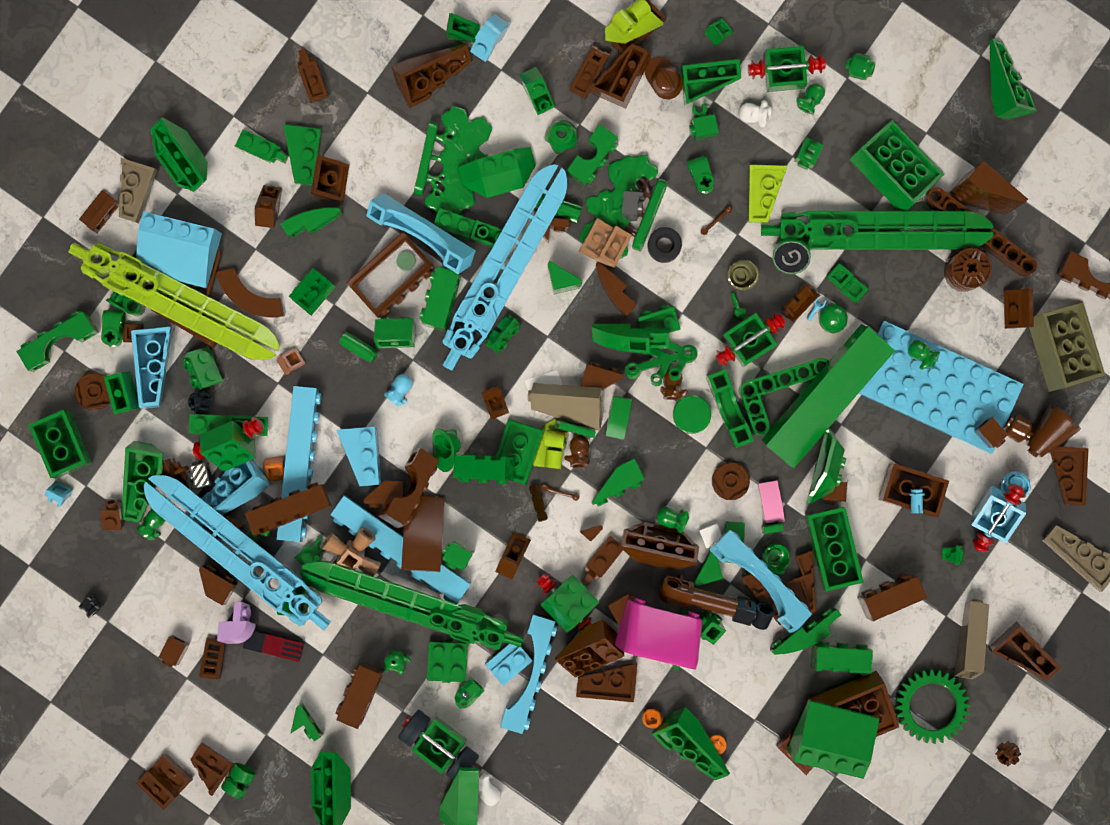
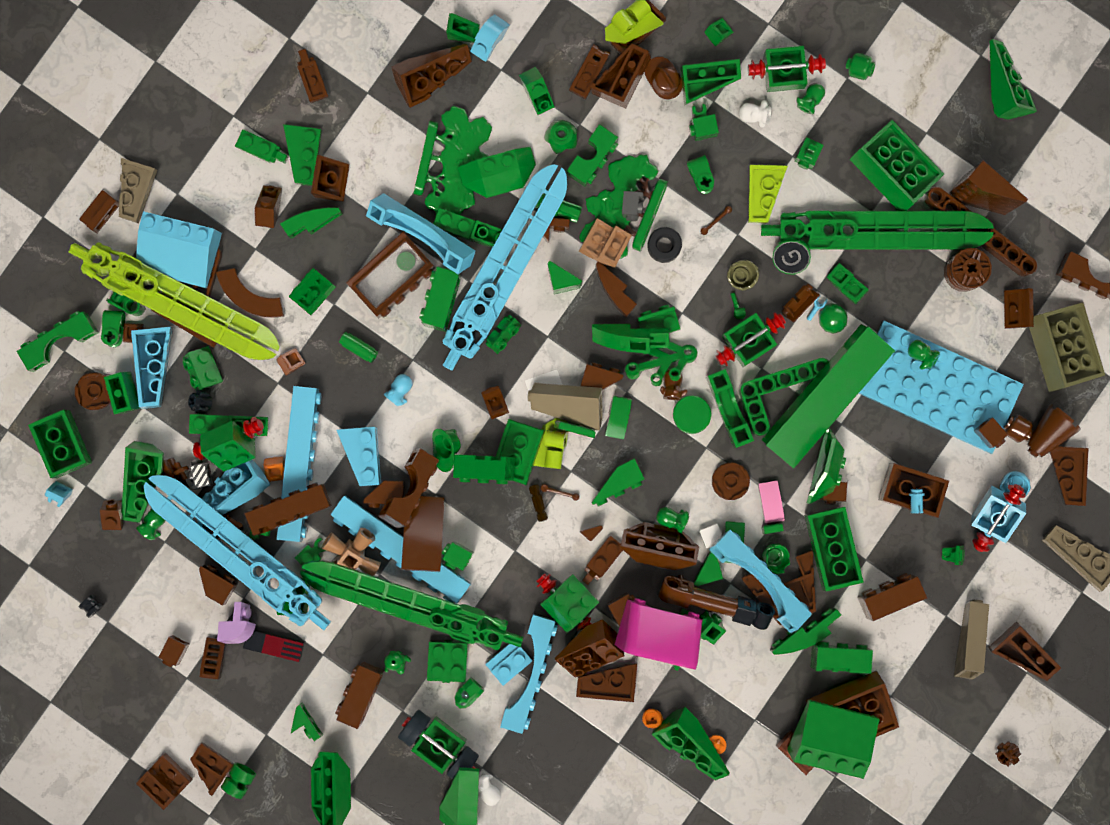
(179, 155): green wedge -> none
(395, 332): green brick -> none
(512, 555): reddish brown slope -> none
(579, 449): reddish brown animal -> none
(905, 706): green piece -> none

